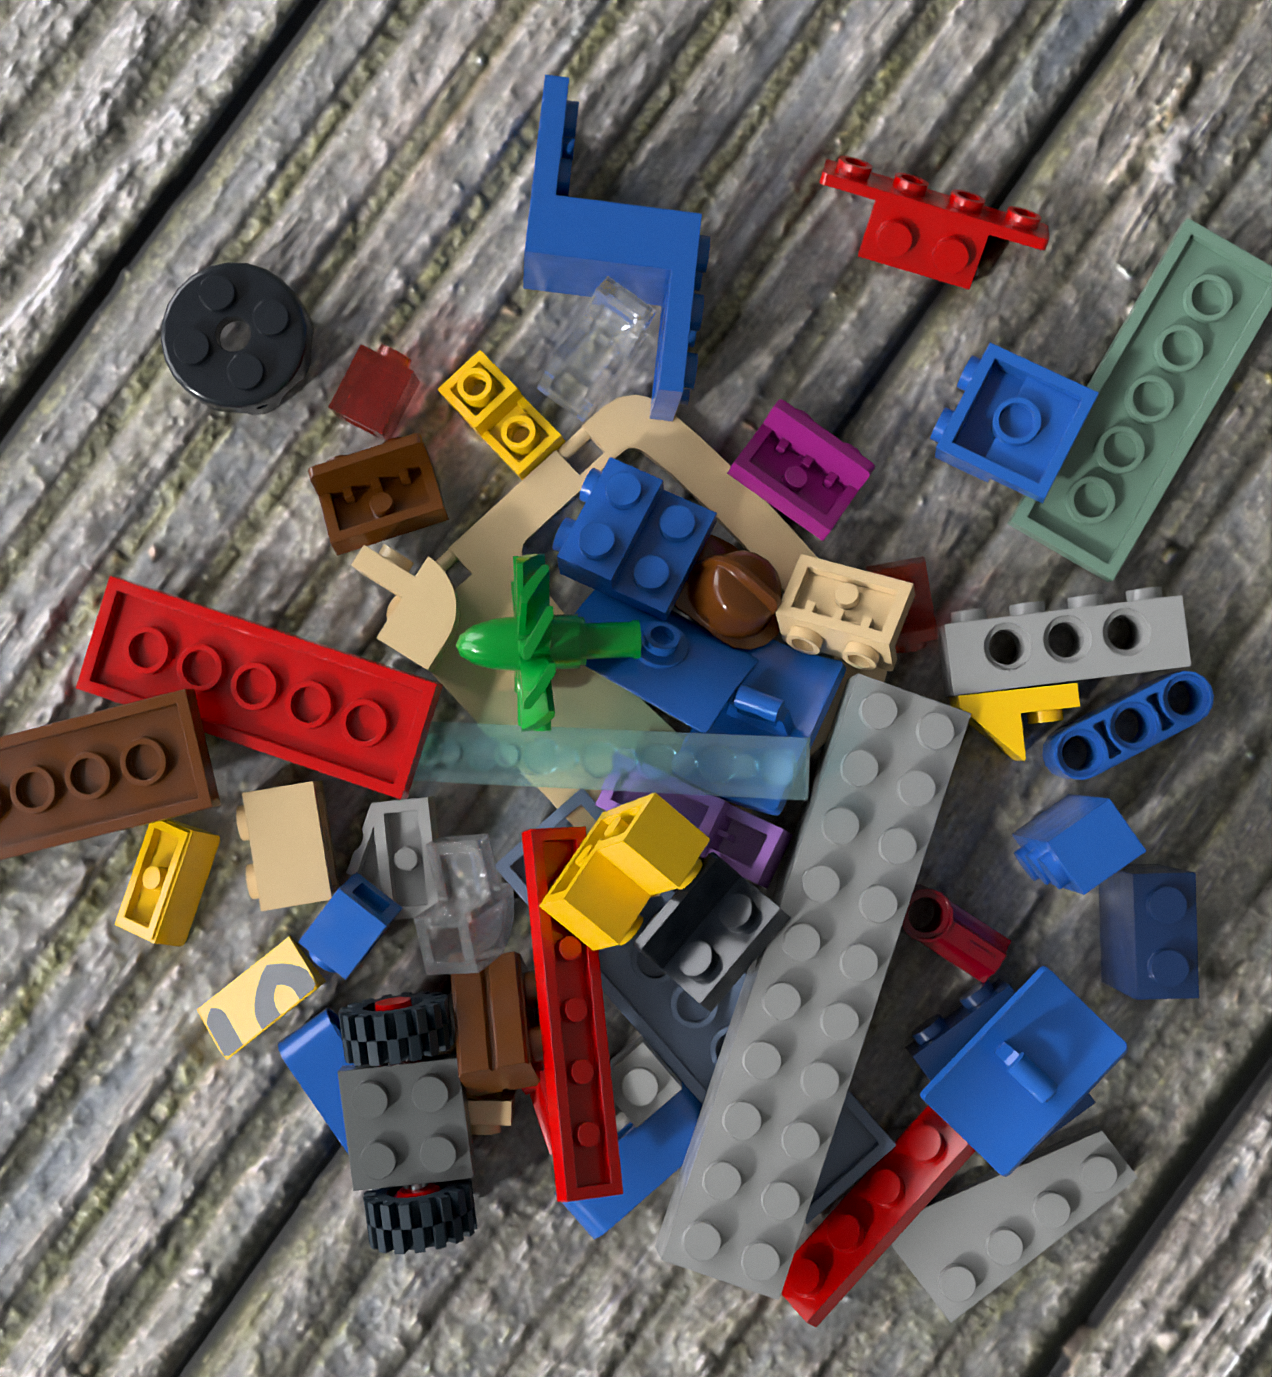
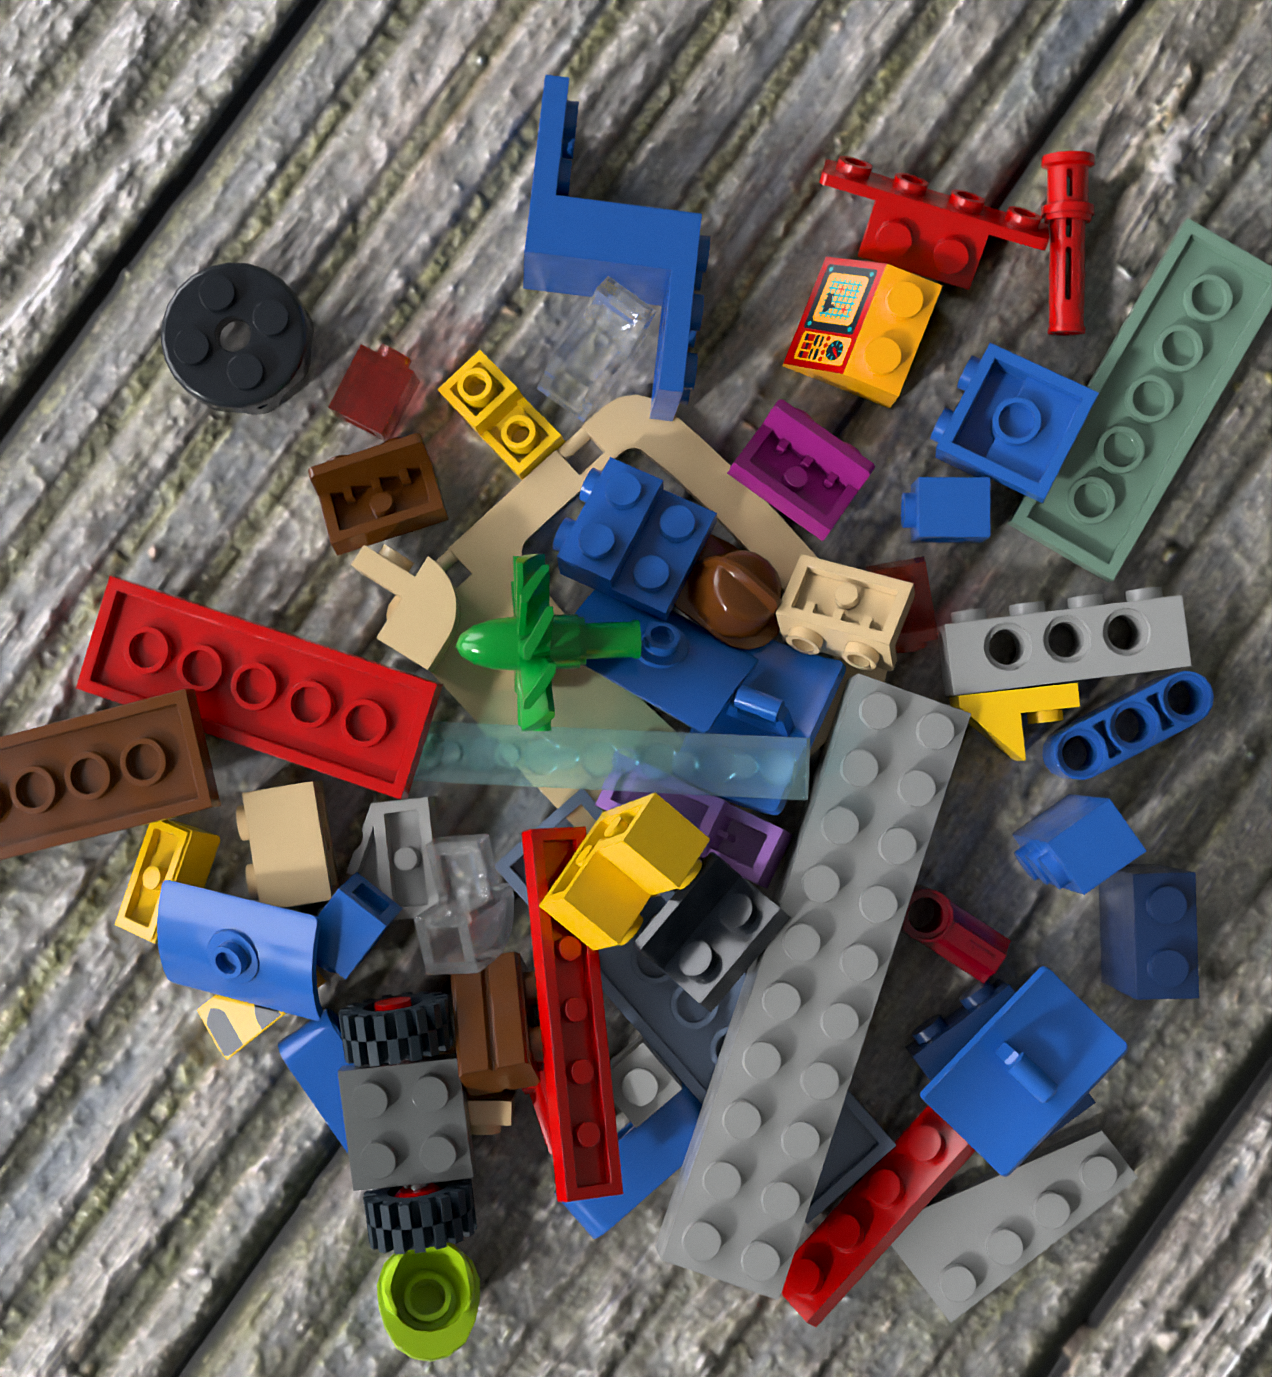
(239, 948): none -> shield
(429, 1301): none -> lime piece
(862, 327): none -> light orange slope
(947, 510): none -> blue brick
(1075, 211): none -> red pin

